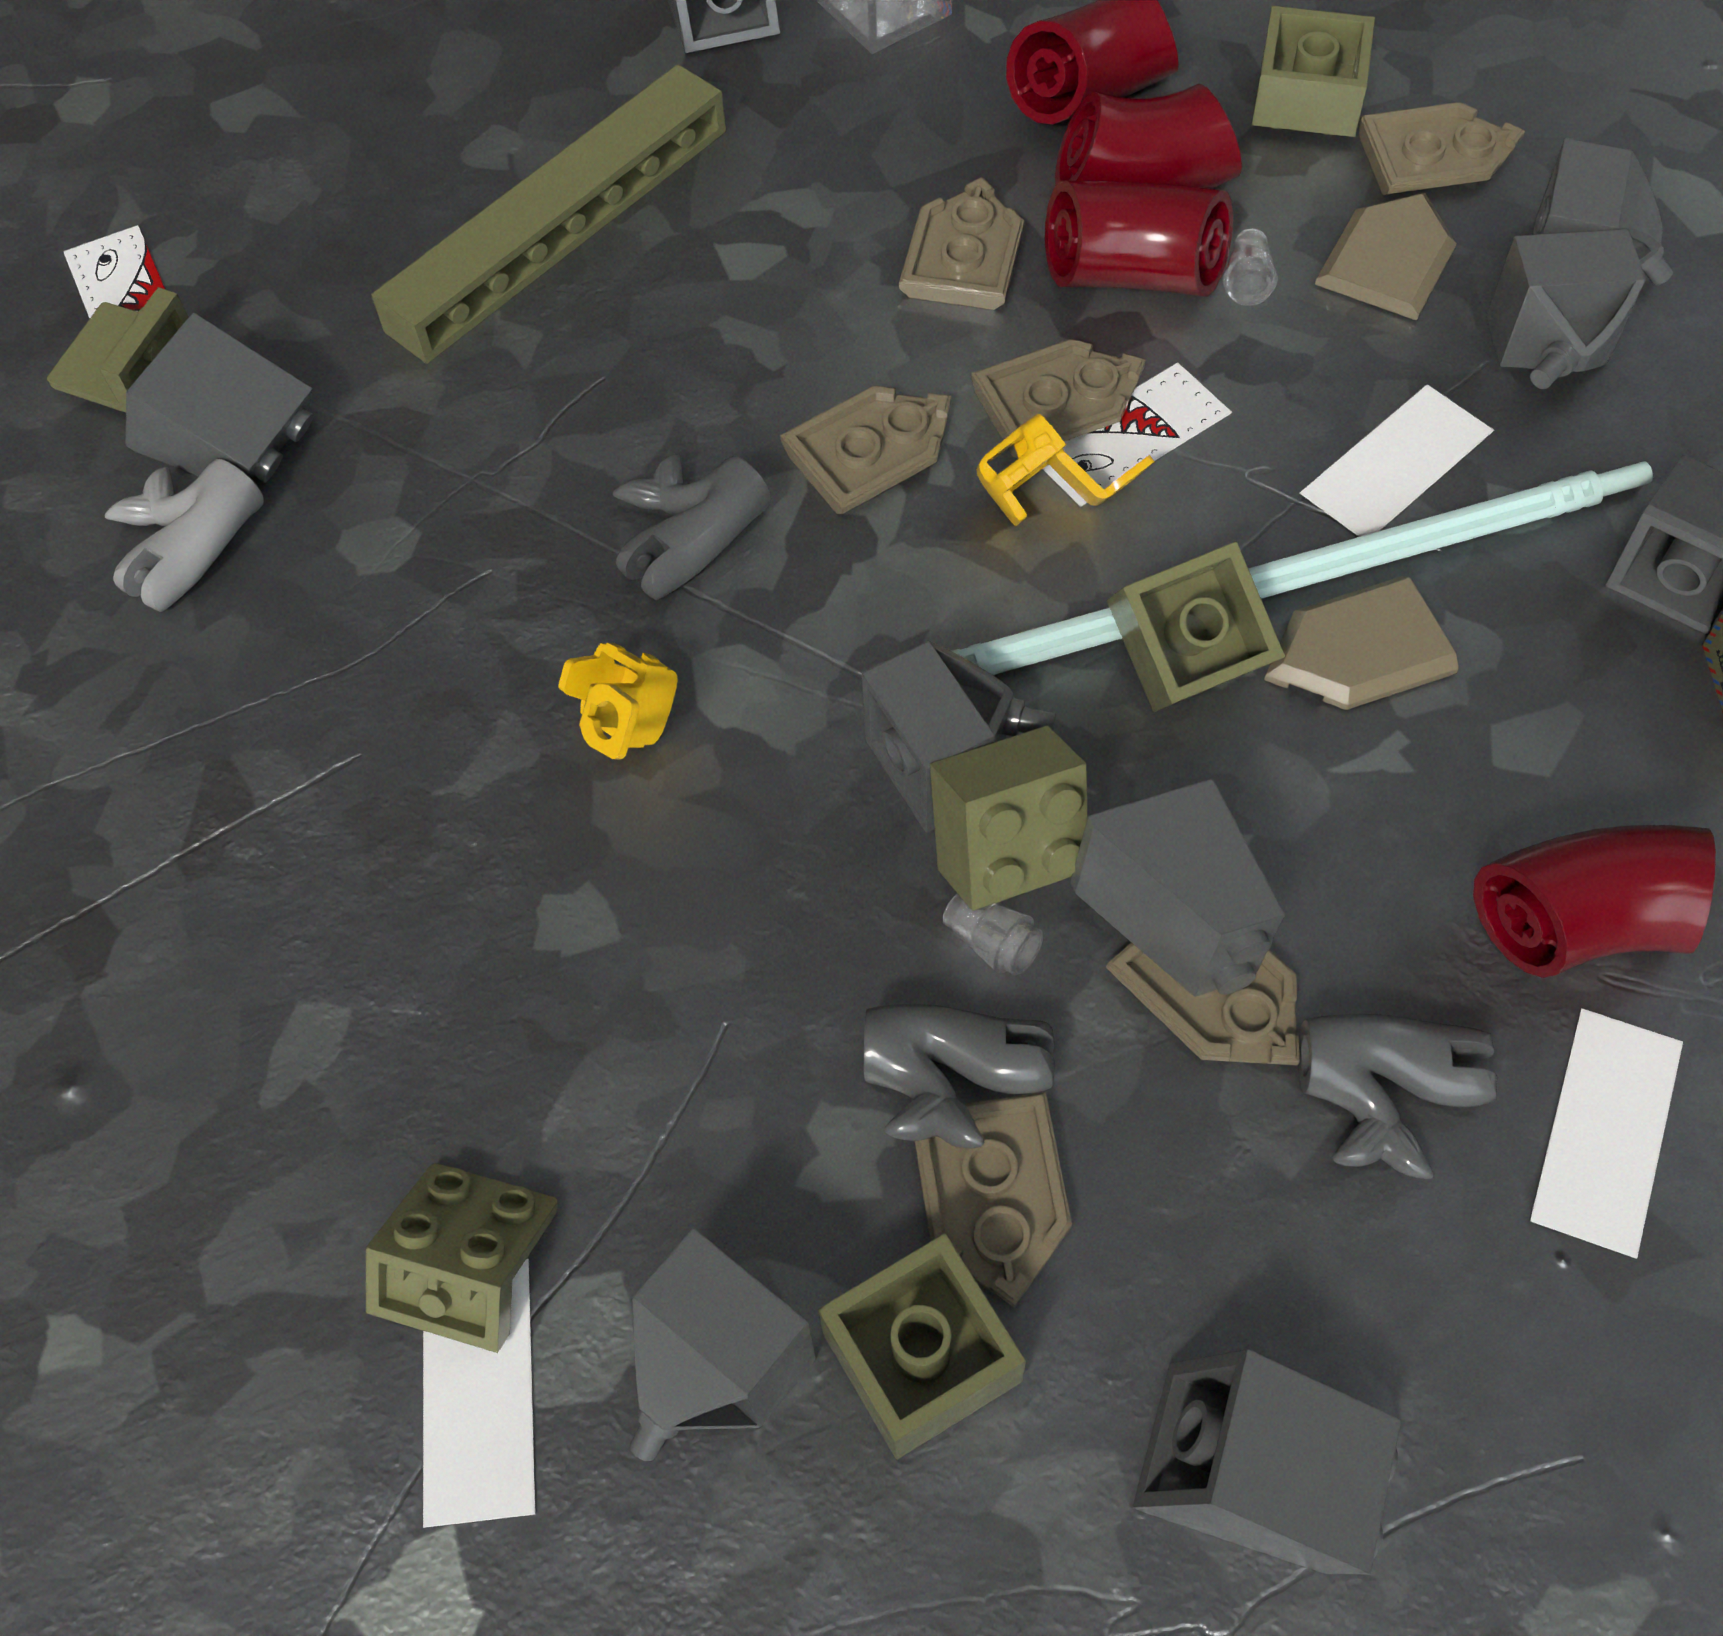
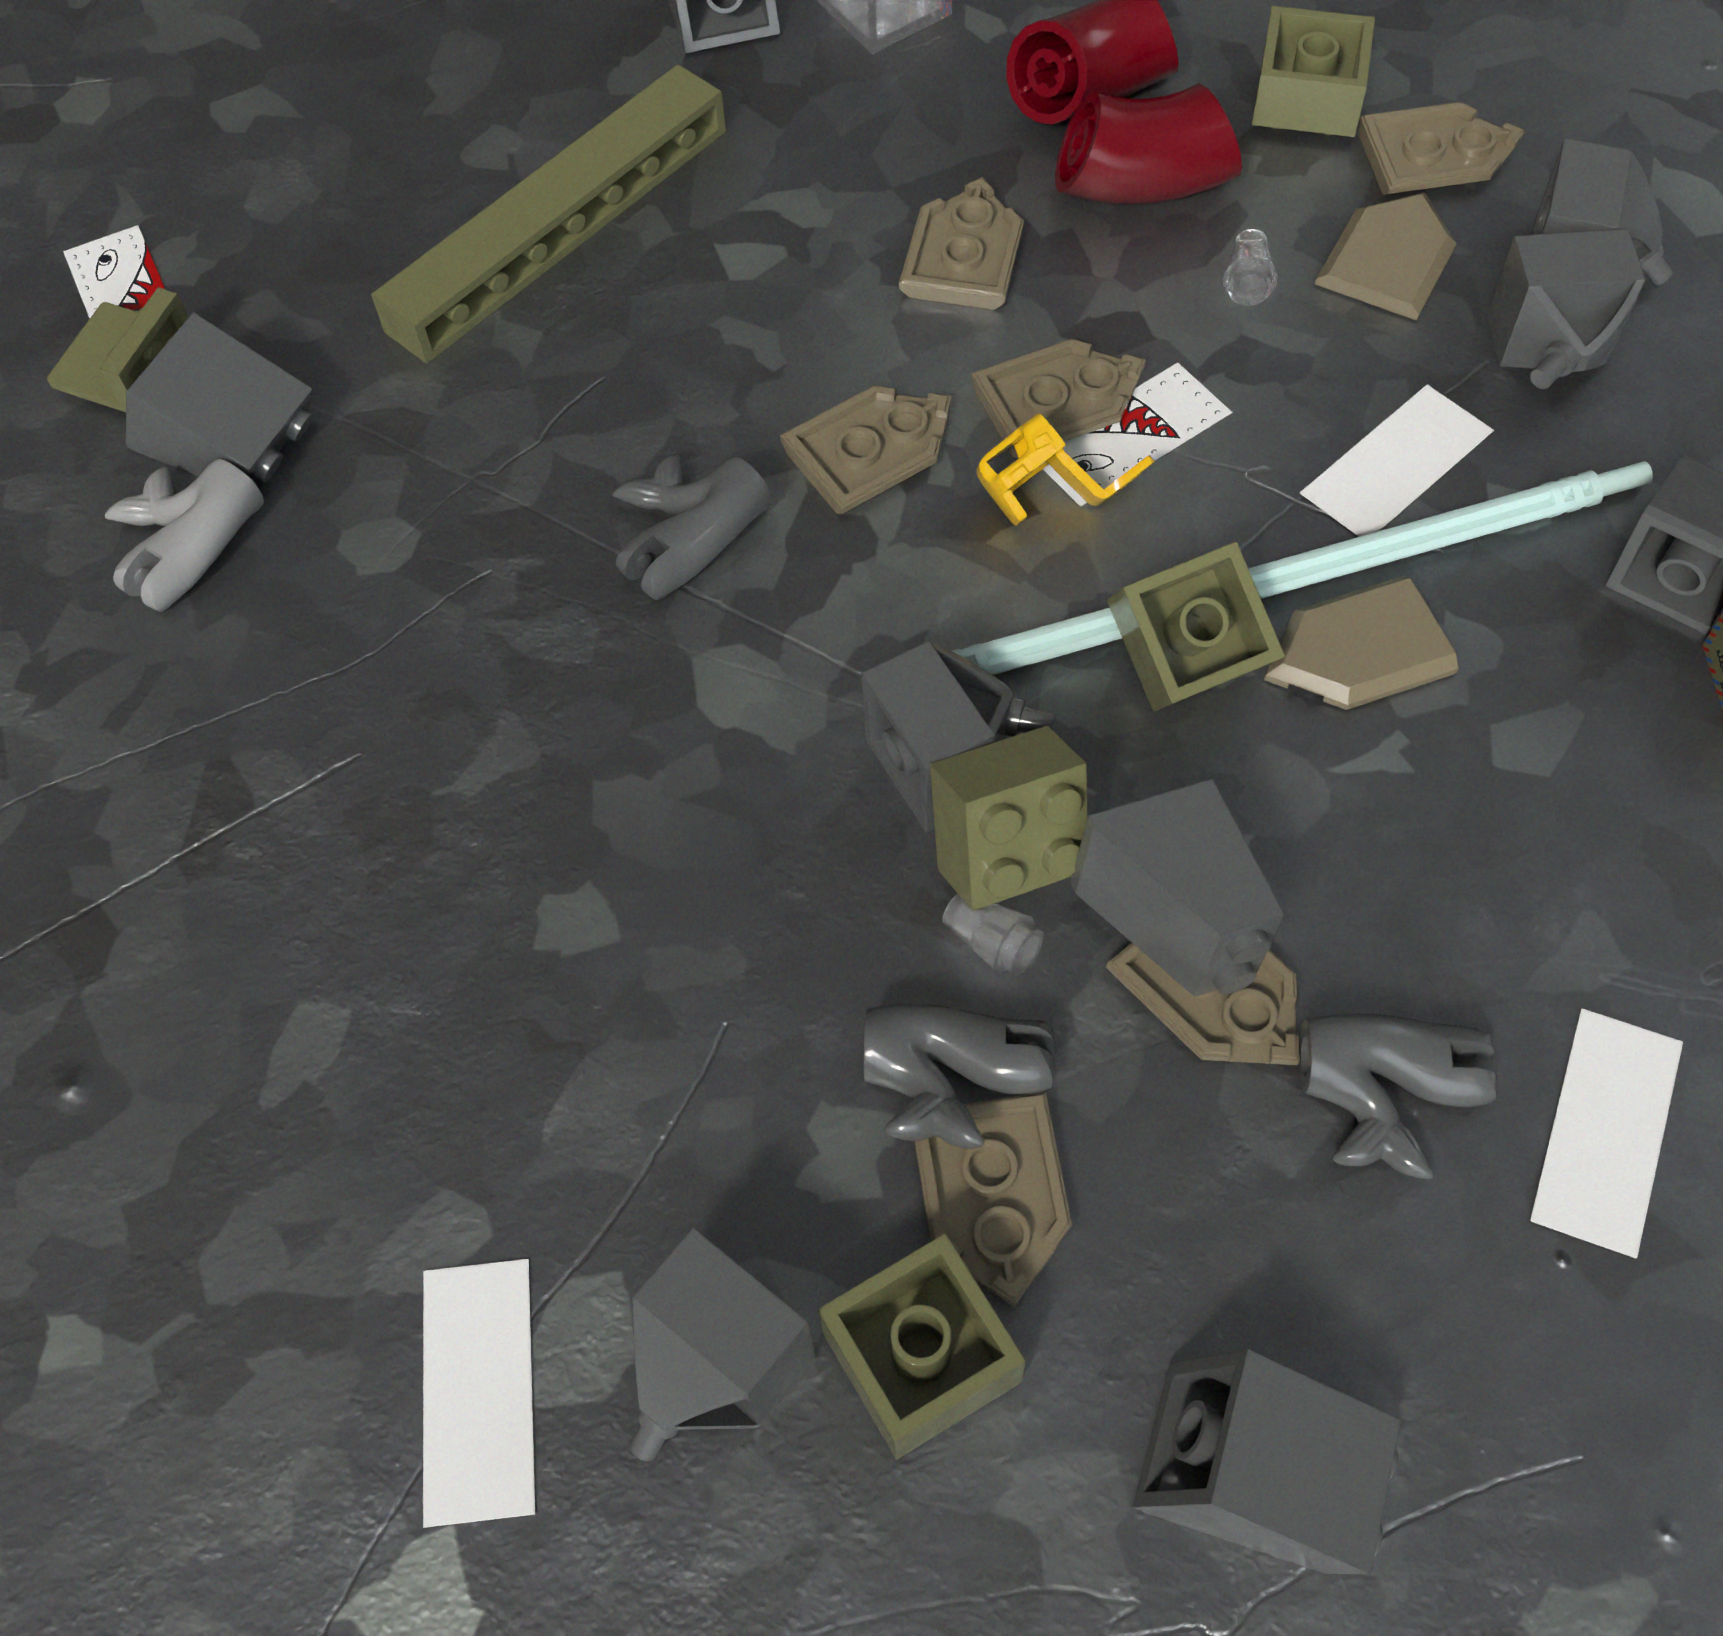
(453, 1254): olive bracket -> none
(620, 700): yellow piece -> none
(1138, 236): dark red brick -> none
(1598, 895): dark red brick -> none

